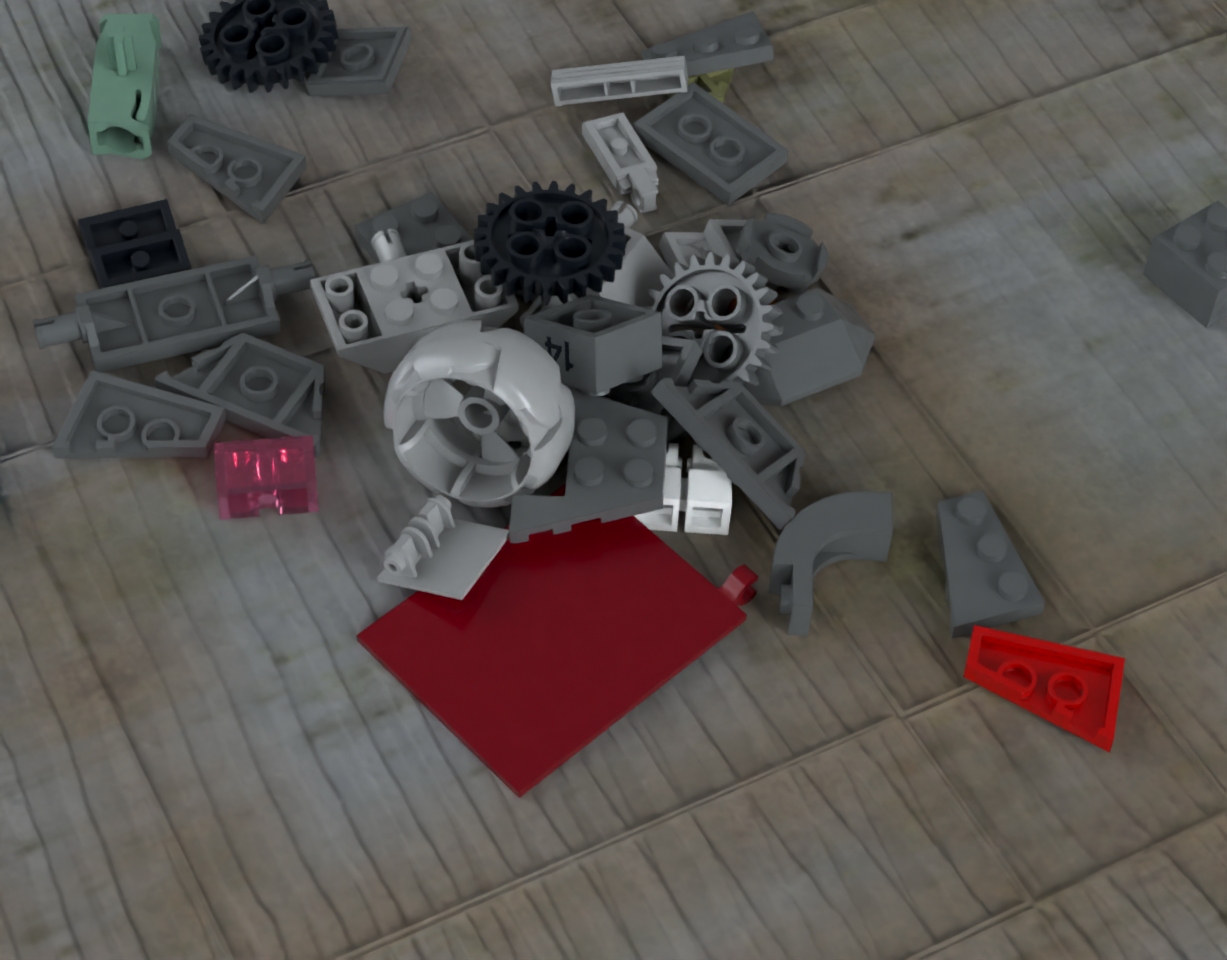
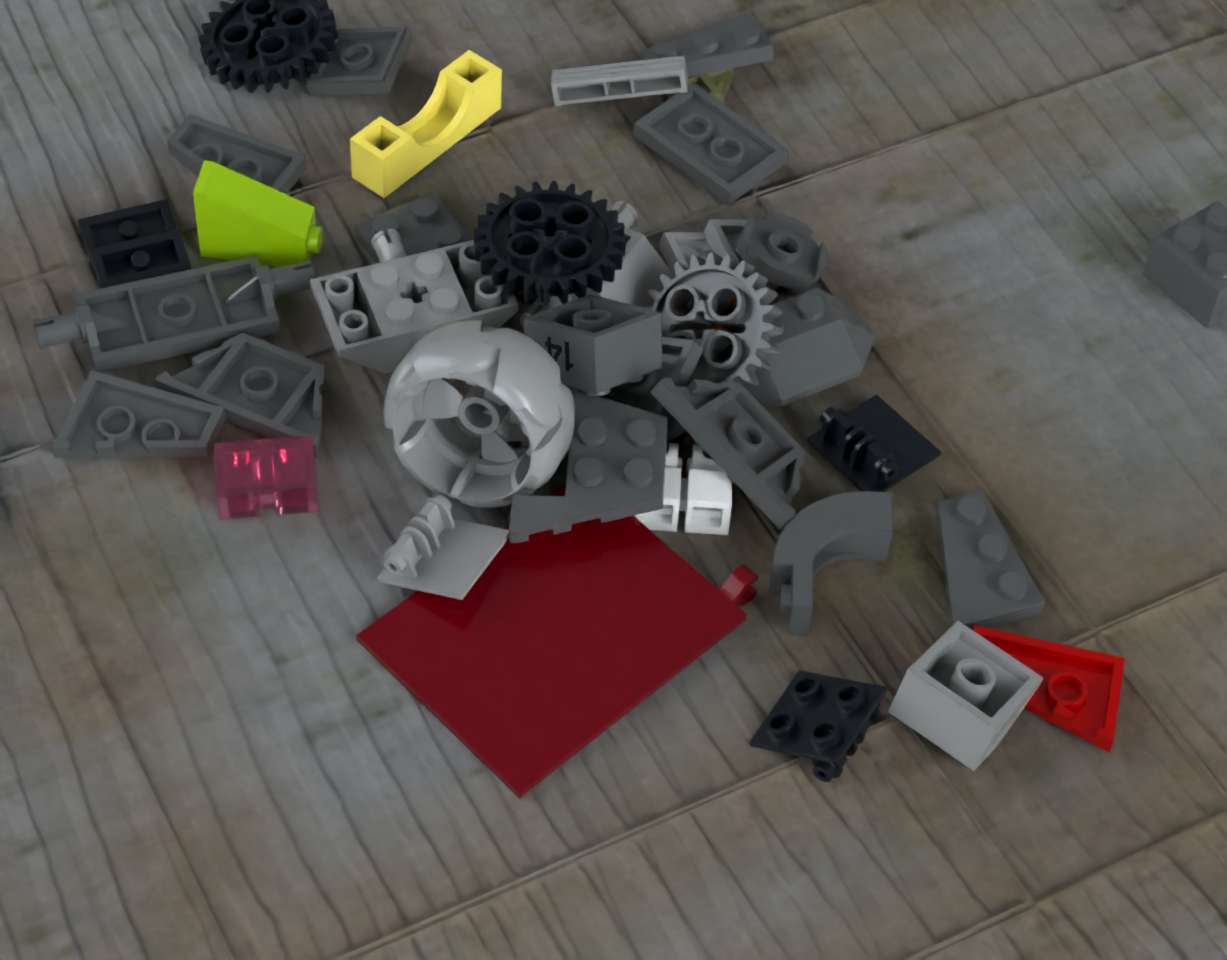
(125, 85): sand green piece -> none
(250, 219): none -> lime slope
(462, 100): none -> light yellow arch
(624, 159): light grey hinge -> none
(821, 721): none -> black hinge
(872, 445): none -> black hinge
(964, 694): none -> light grey slope

